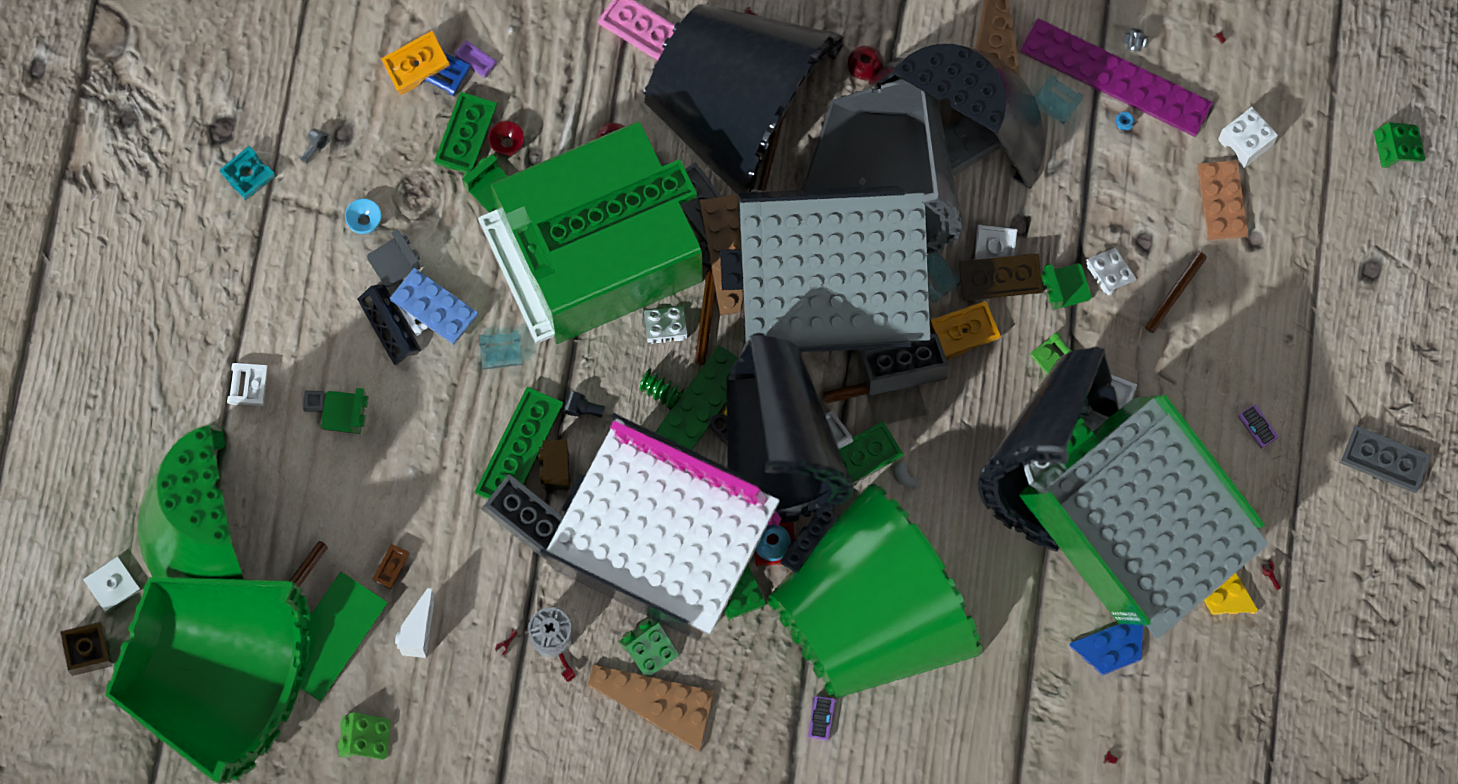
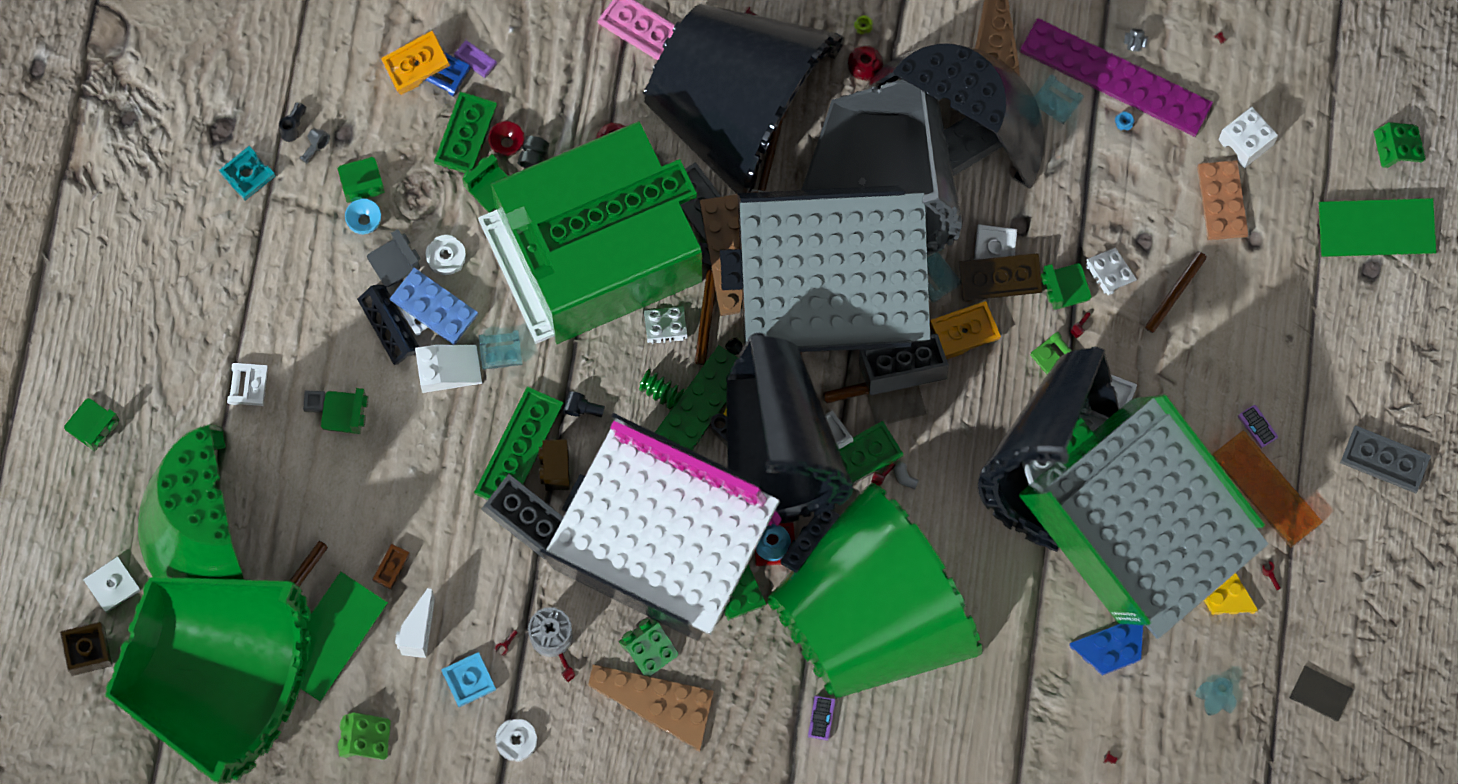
(91, 424): none -> green bracket
(291, 123): none -> black pin
(360, 179): none -> green bracket
(437, 248): none -> white plate
(447, 367): none -> white slope
(468, 679): none -> medium azure plate
(518, 751): none -> white plate
(534, 151): none -> pearl dark grey wheel
(734, 346): none -> black hinge
(863, 20): none -> lime plate
(878, 478): none -> dark red hand
(1077, 329): none -> dark red hand
(1214, 698): none -> clear light blue plate
(1267, 489): none -> clear orange plate
(1321, 693): none -> clear smoke piece
(1377, 227): none -> green piece

